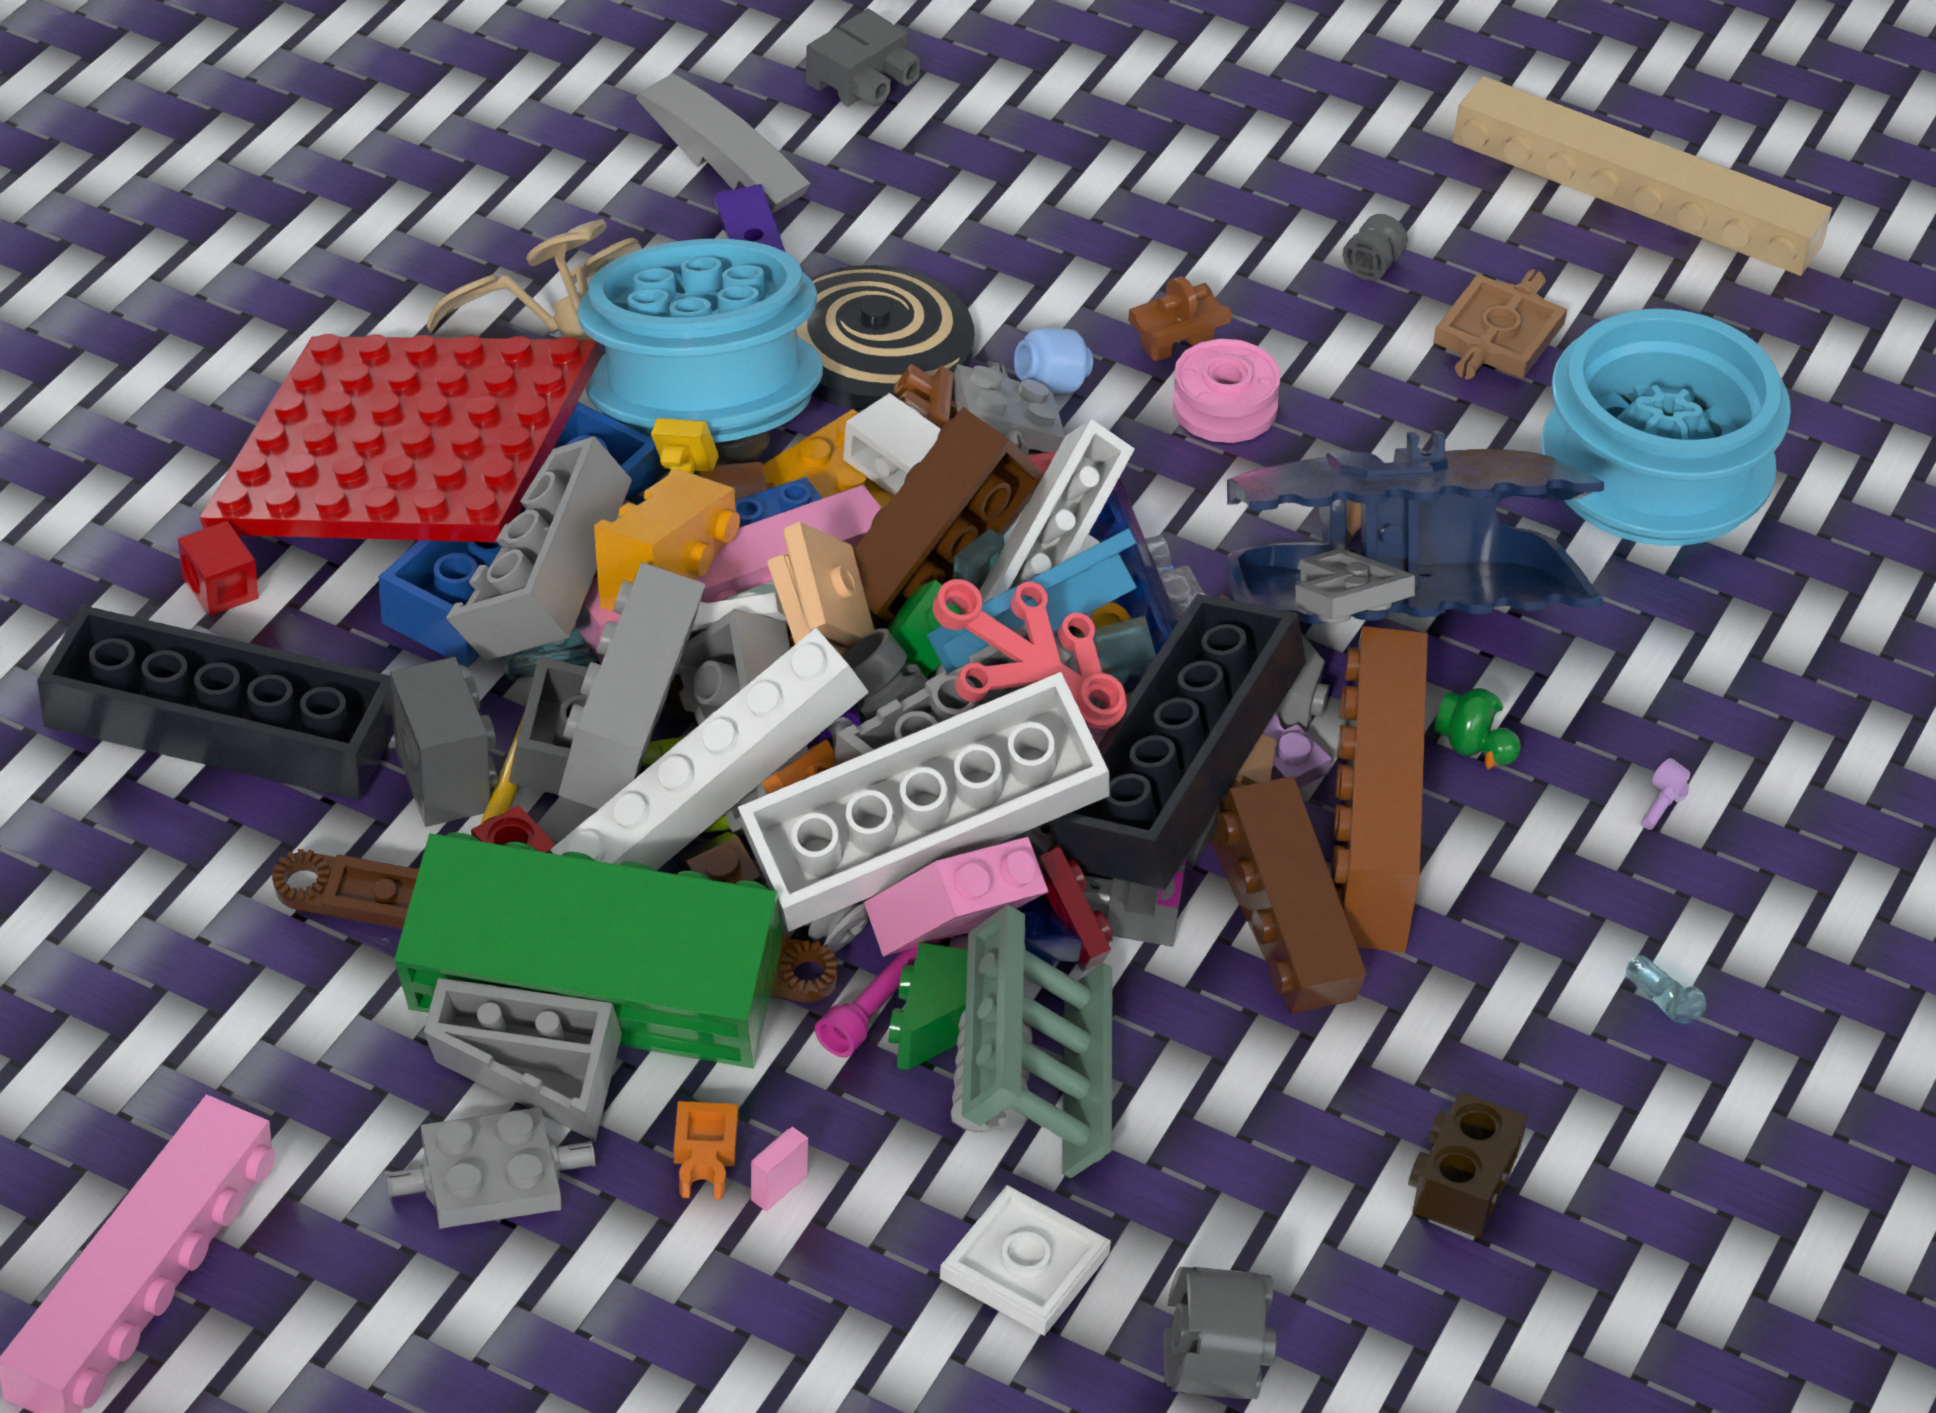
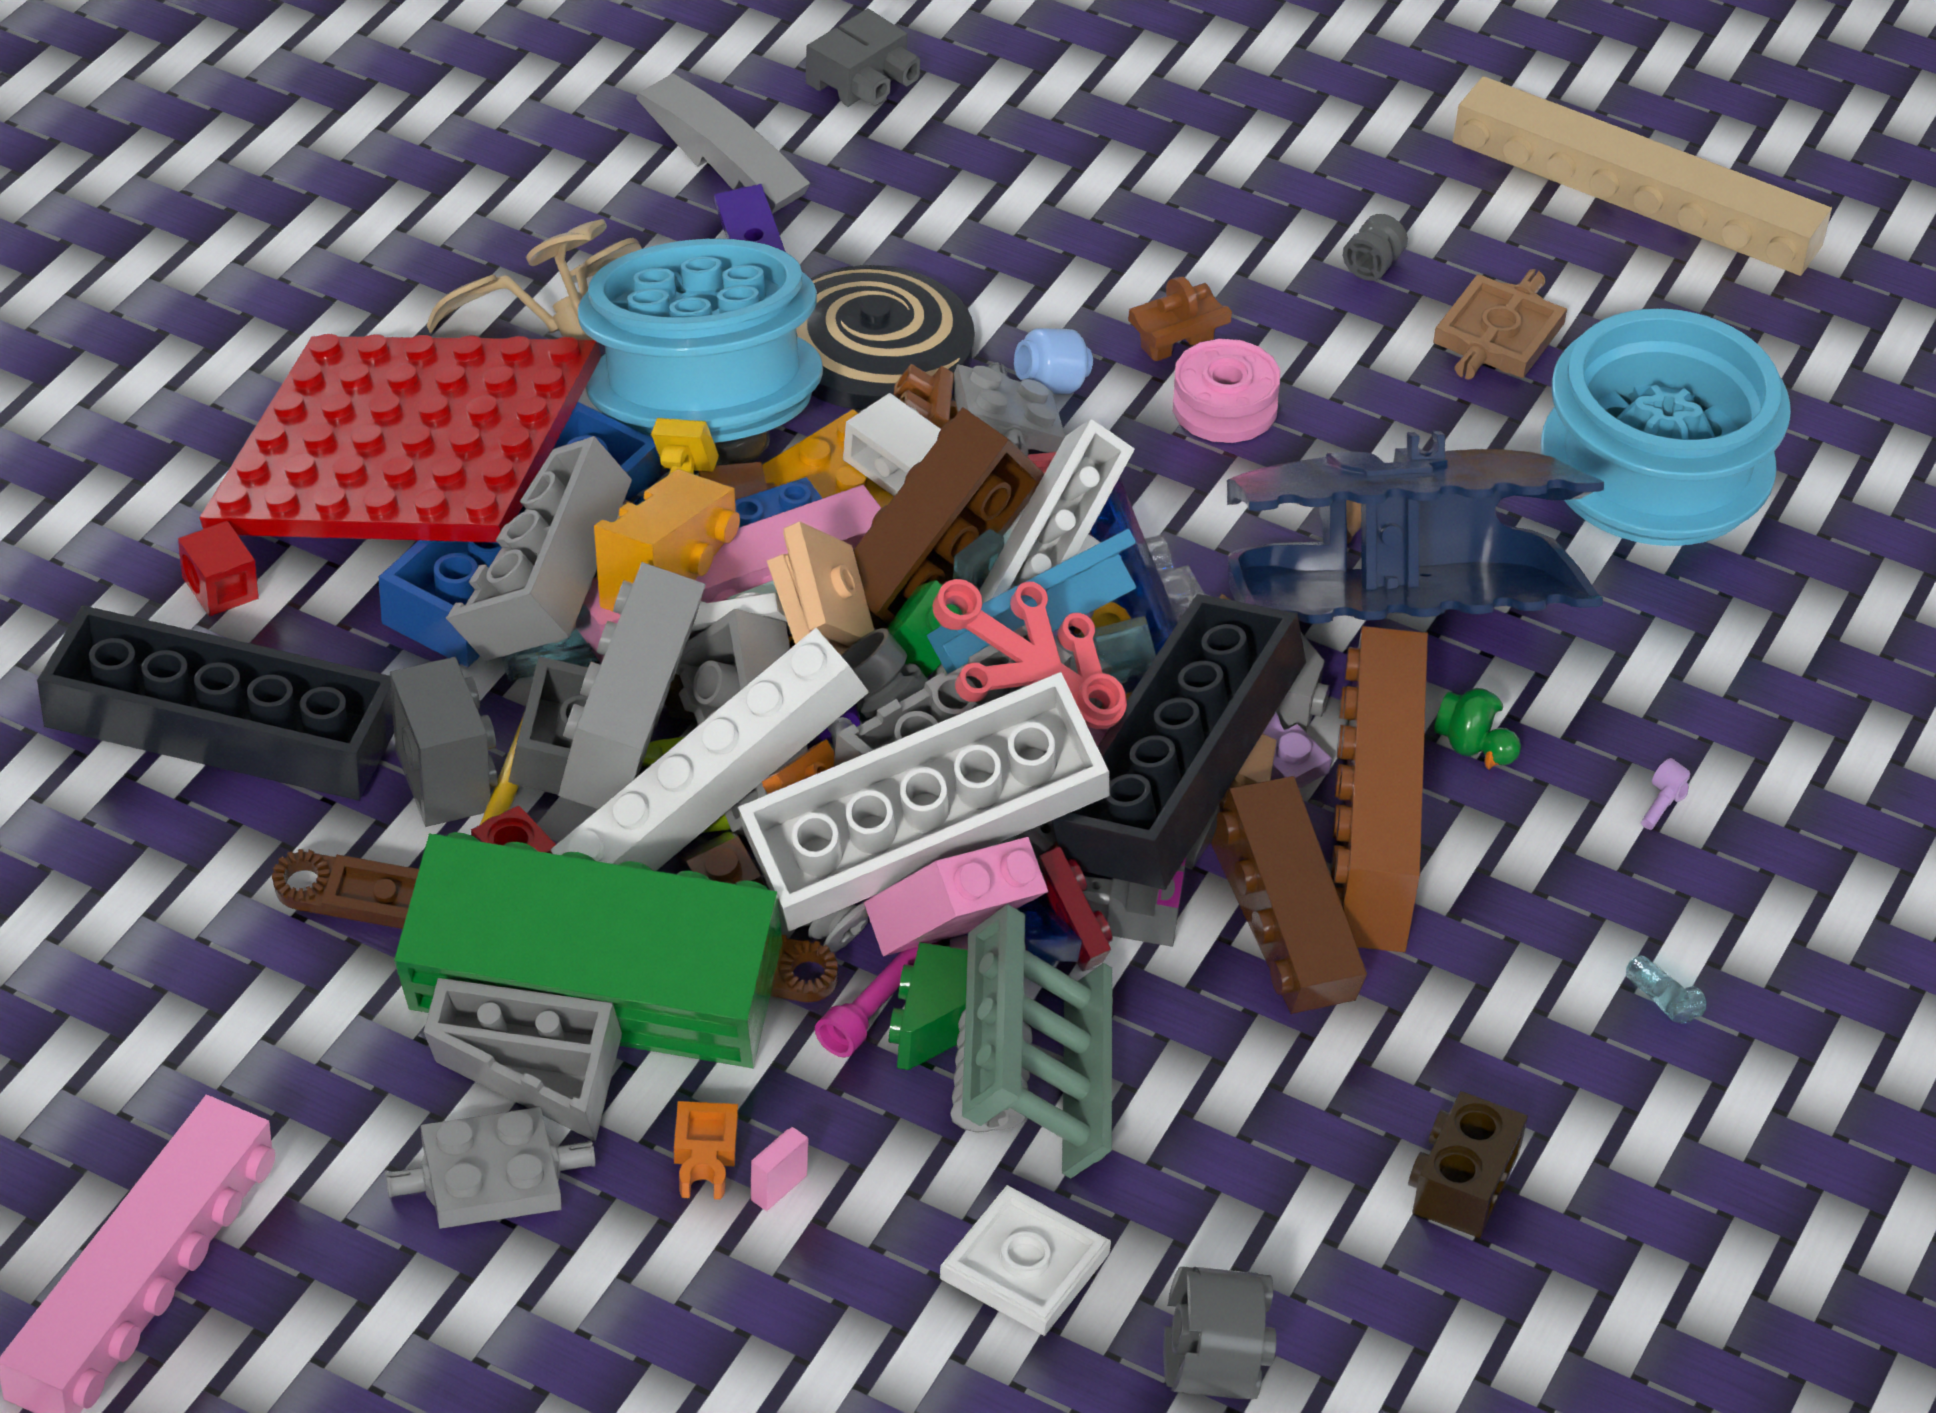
(1348, 583): light grey plate -> none

